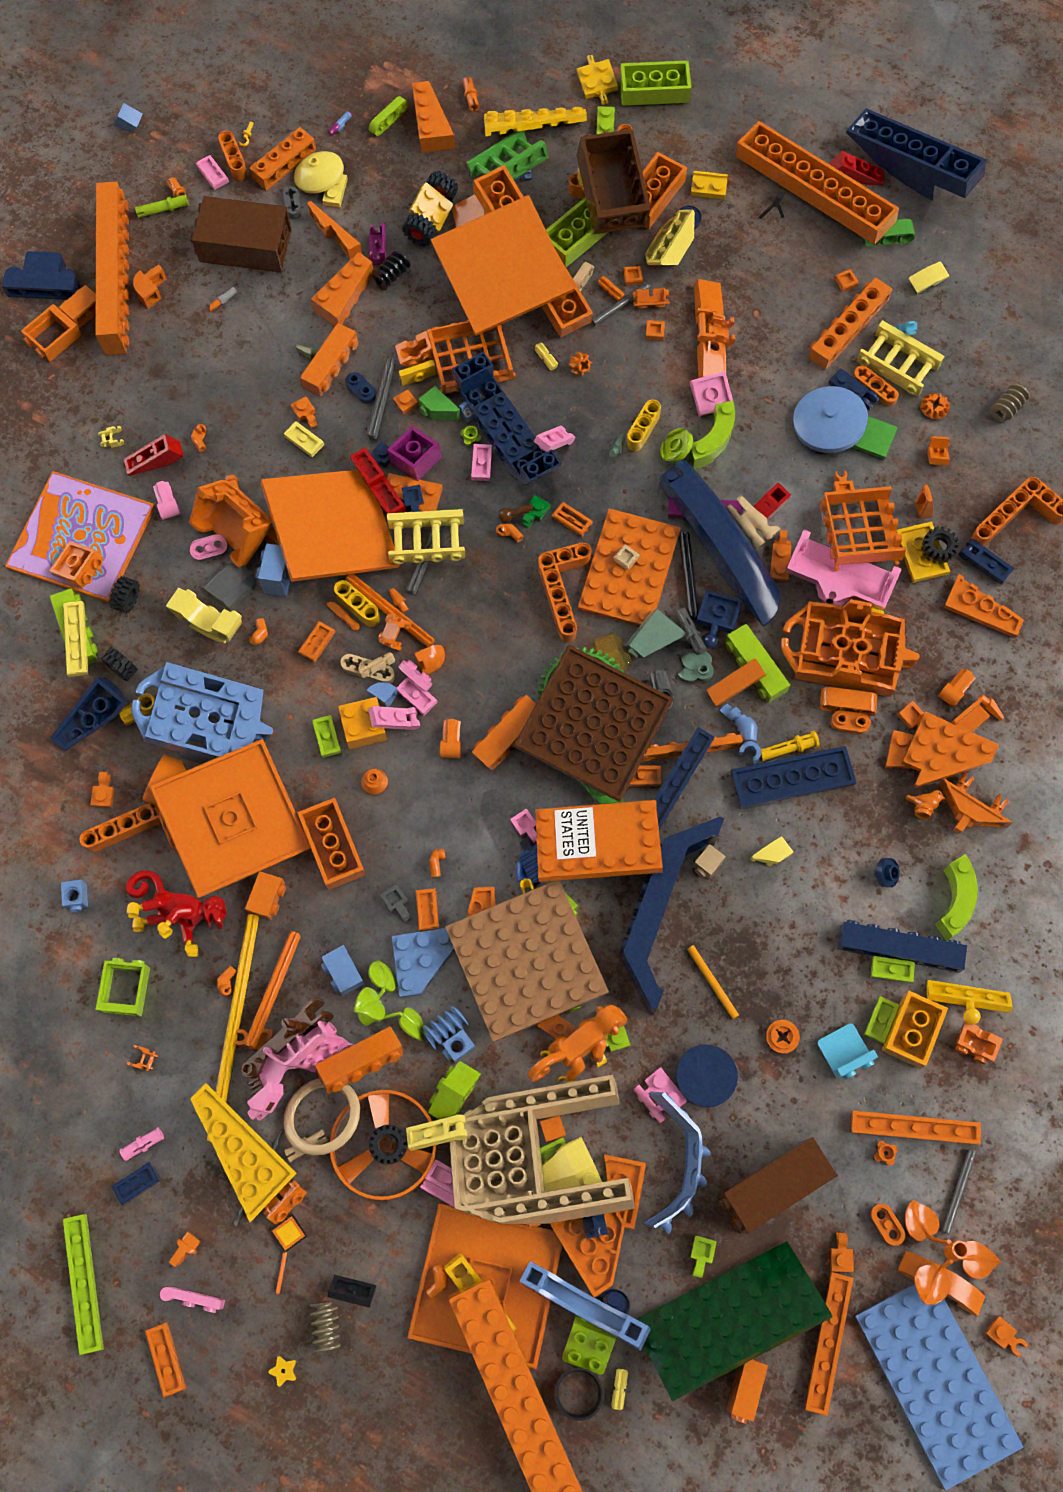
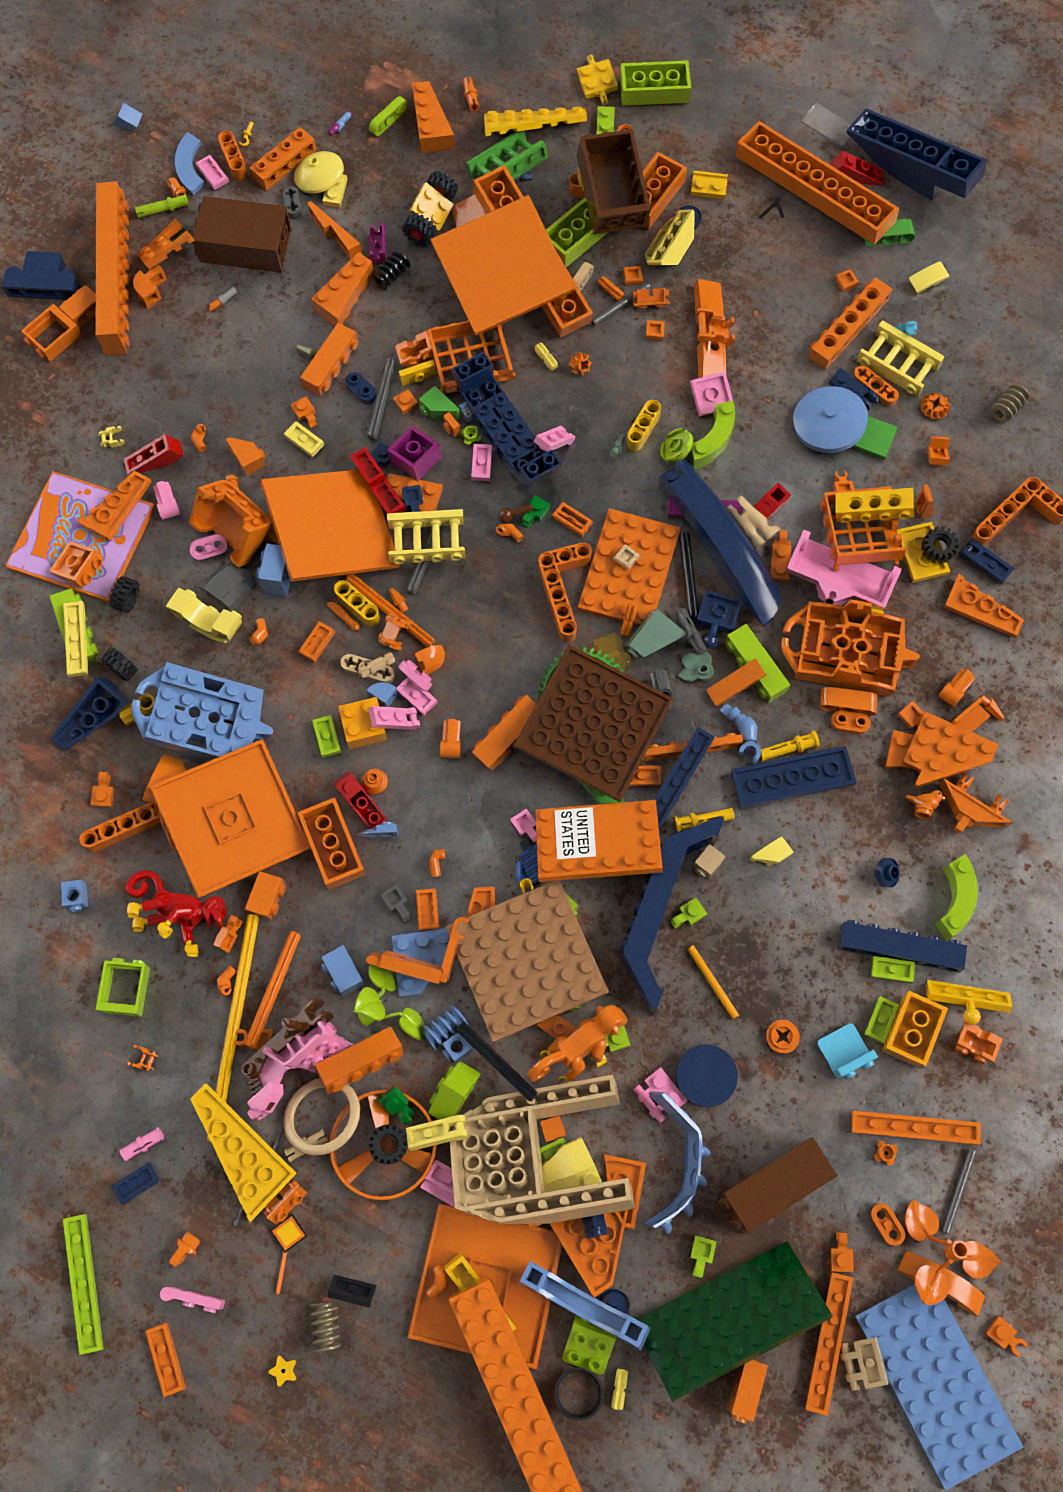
(116, 507): none -> orange wing
(159, 247): none -> orange wing
(184, 163): none -> medium blue tile
(227, 935): none -> orange plate
(247, 455): none -> orange slope
(358, 800): none -> red slope
(385, 830): none -> medium blue plate
(396, 1101): none -> green plate
(420, 968): none -> orange hinge
(451, 425): none -> orange plate
(496, 1061): none -> black axle
(629, 618): none -> orange piece
(690, 821): none -> yellow pin
(690, 912): none -> lime plate
(827, 124): none -> clear piece
(870, 1363): none -> tan plate
(882, 498): none -> yellow brick

